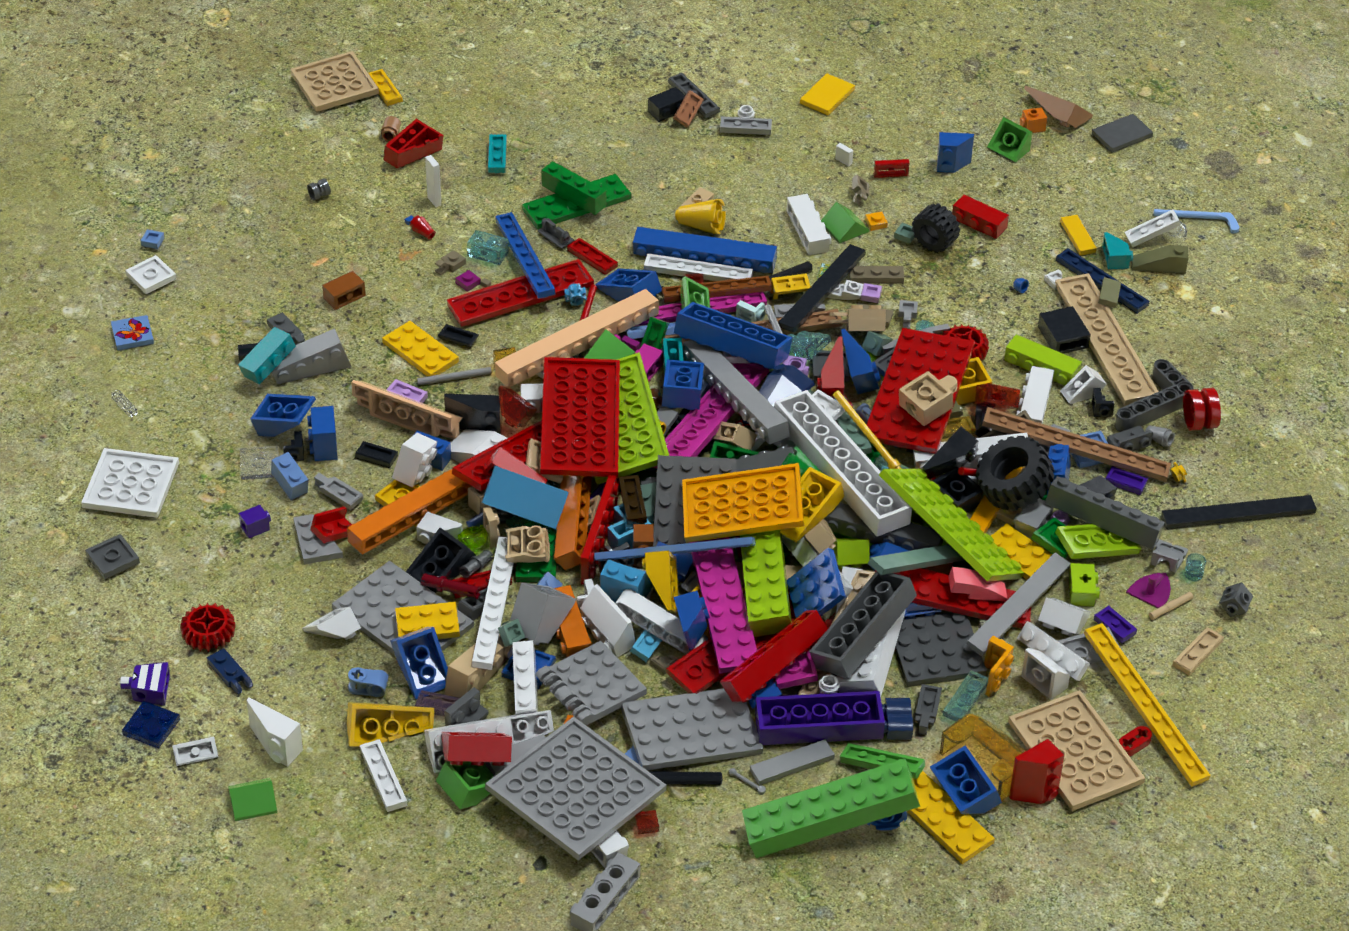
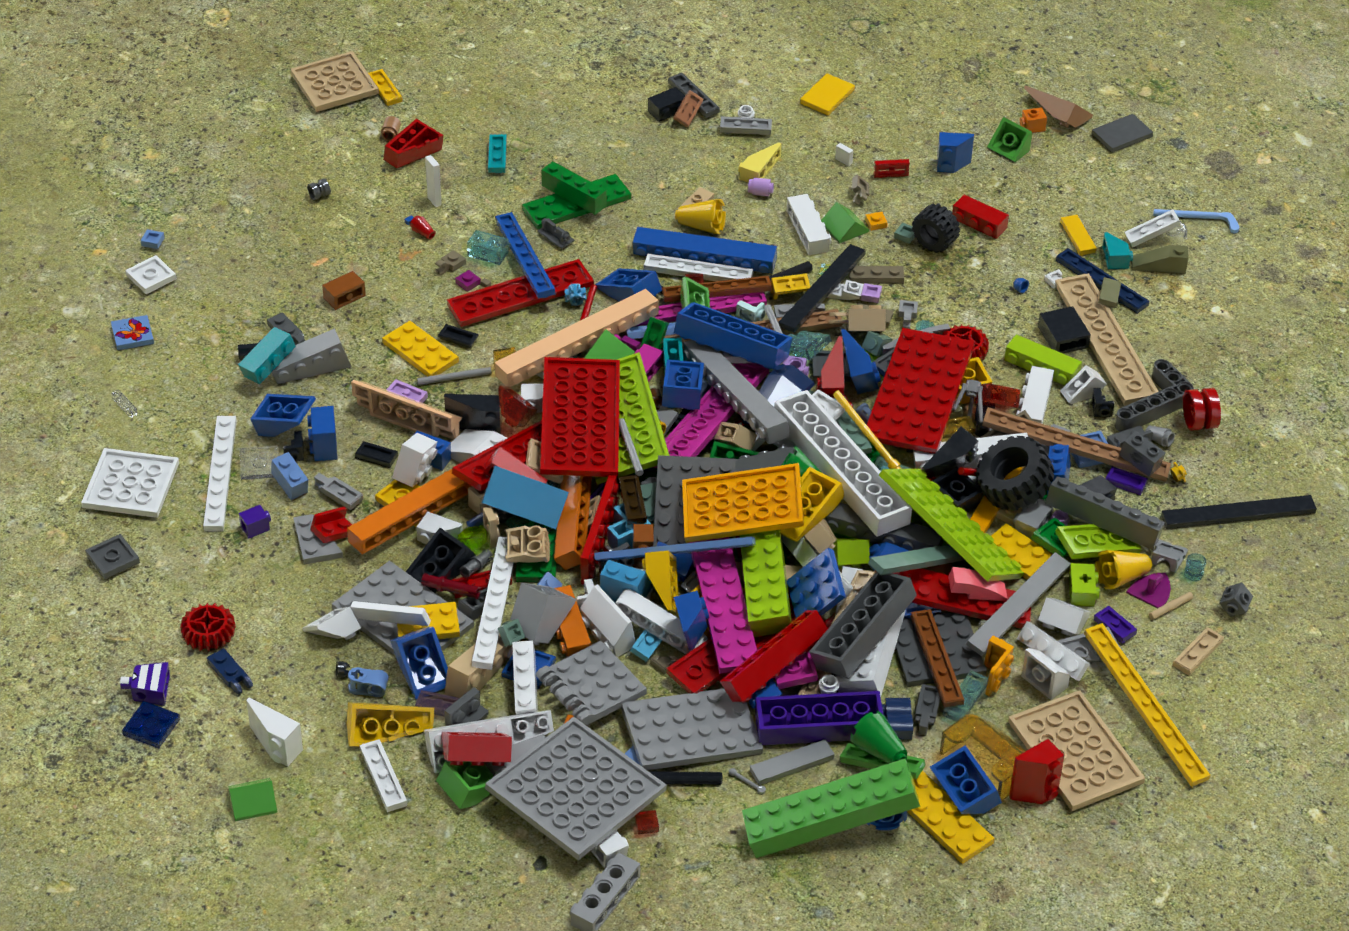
(195, 751): white slope -> none
(220, 473): none -> white plate
(341, 667): none -> black hinge
(390, 613): none -> white tile
(592, 256): red tile -> none
(630, 447): none -> light grey bar
(760, 163): none -> light yellow slope
(760, 186): none -> lavender brick
(878, 738): none -> green cone
(928, 397): tan brick -> none
(937, 658): none -> dark orange tile
(972, 389): none -> light grey plant
(1121, 567): none -> yellow cone
(1136, 743): red beam -> none
(1142, 453): none -> dark grey brick

